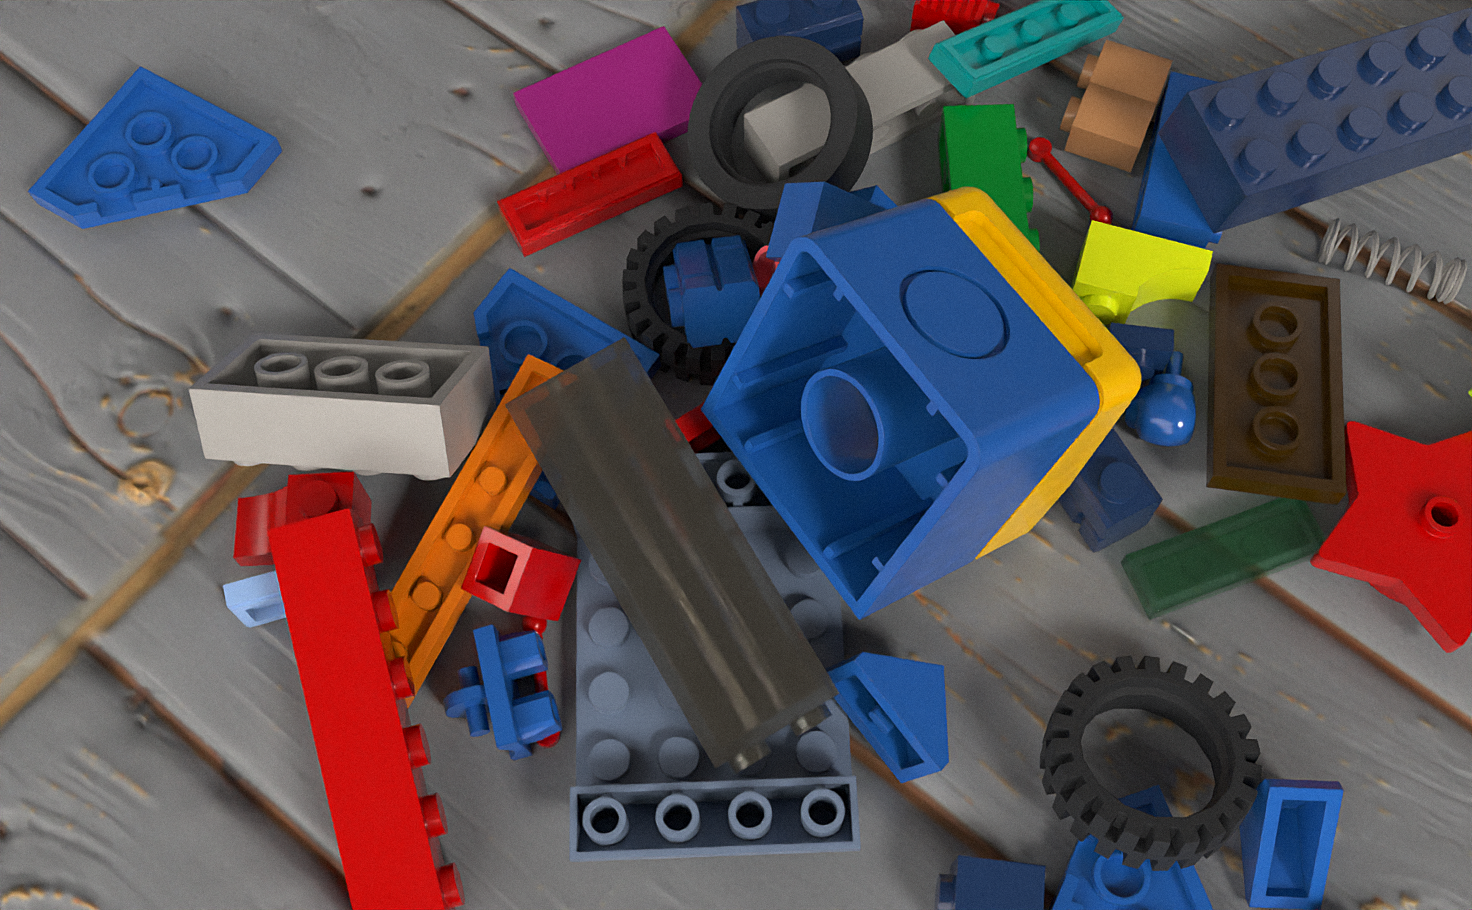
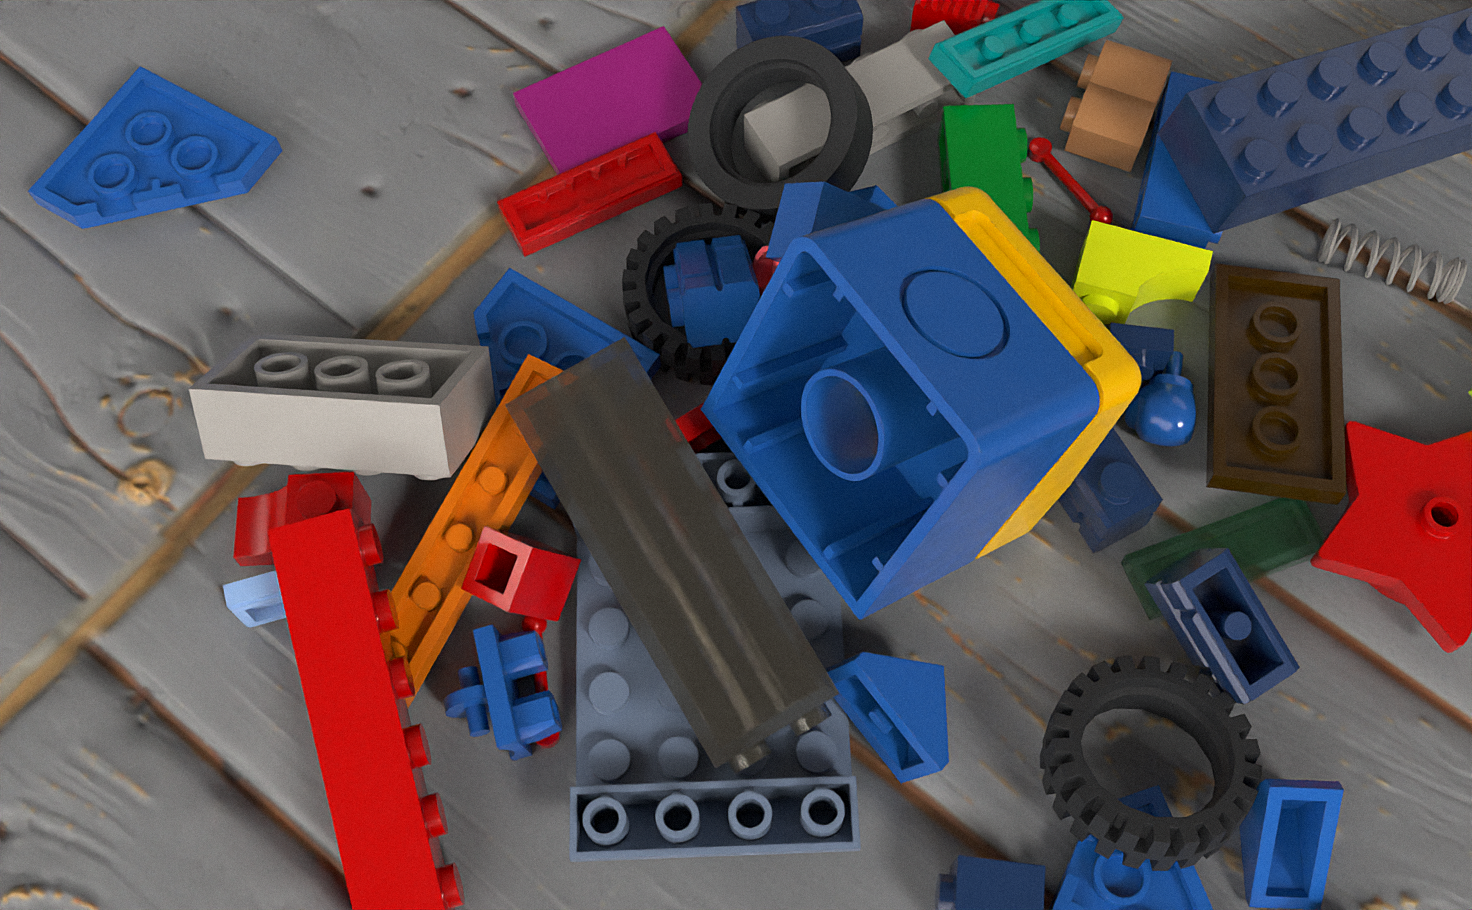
(1222, 624): none -> dark blue brick

